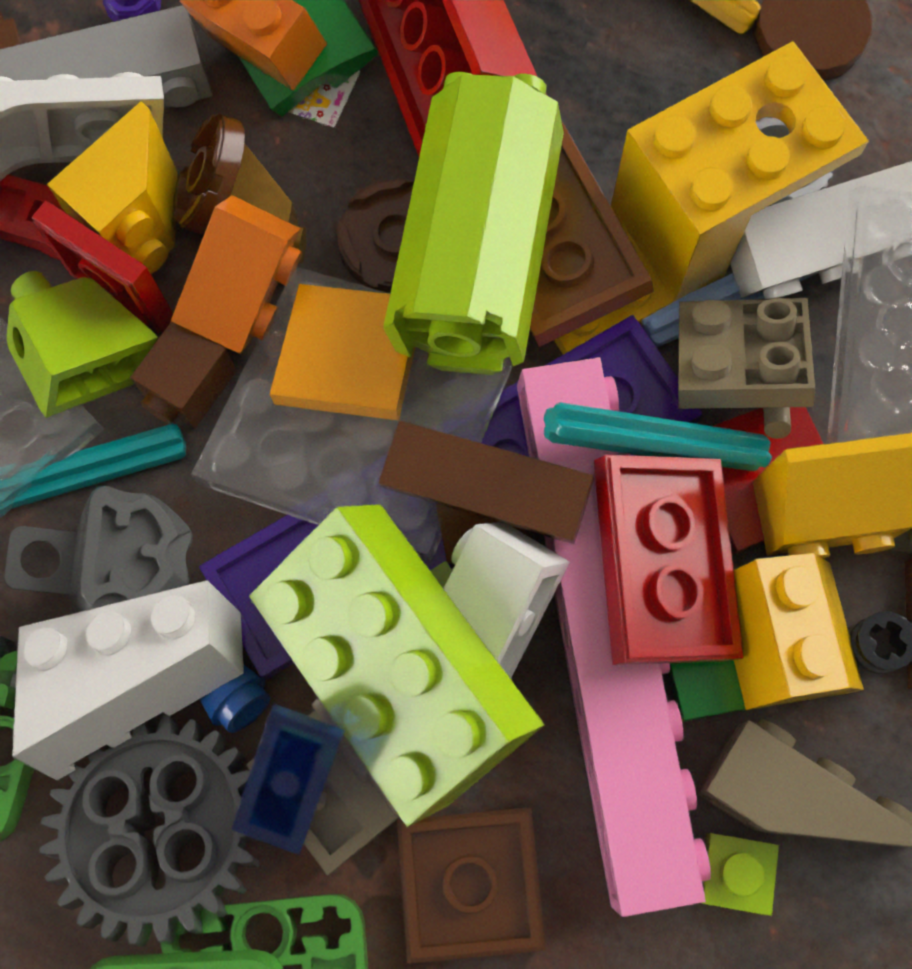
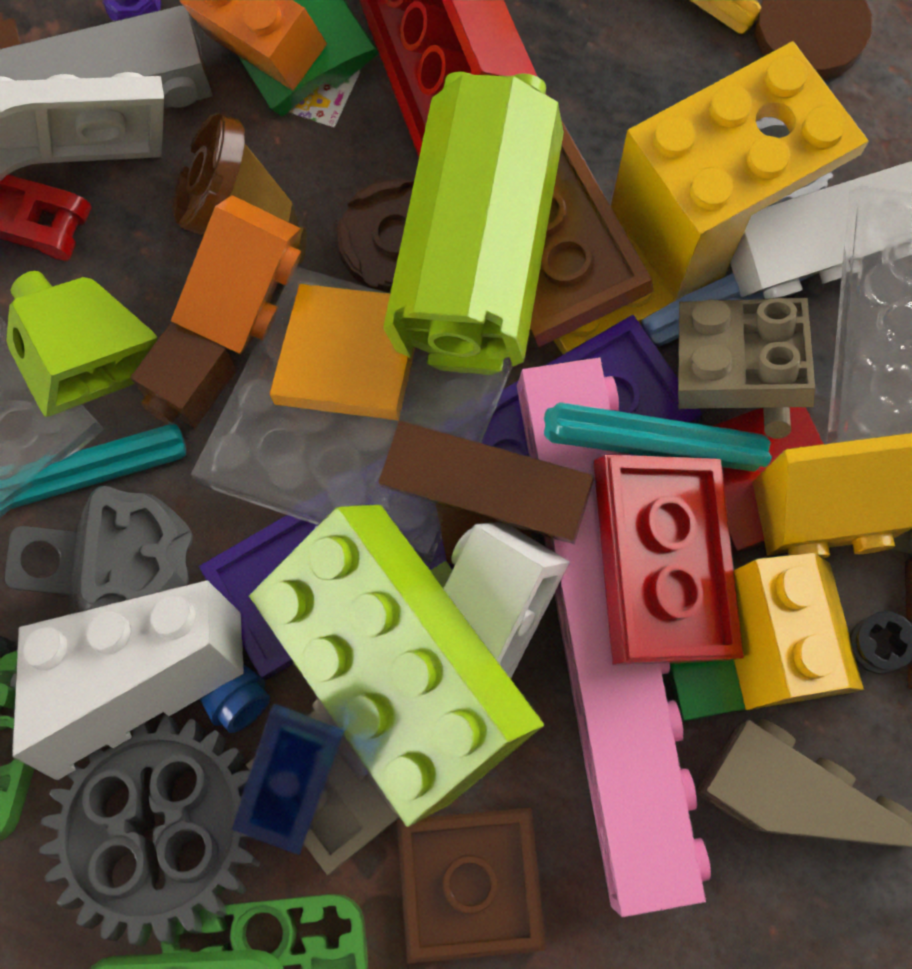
(96, 258): red tile -> none
(125, 188): yellow slope -> none
(740, 874): lime plate -> none

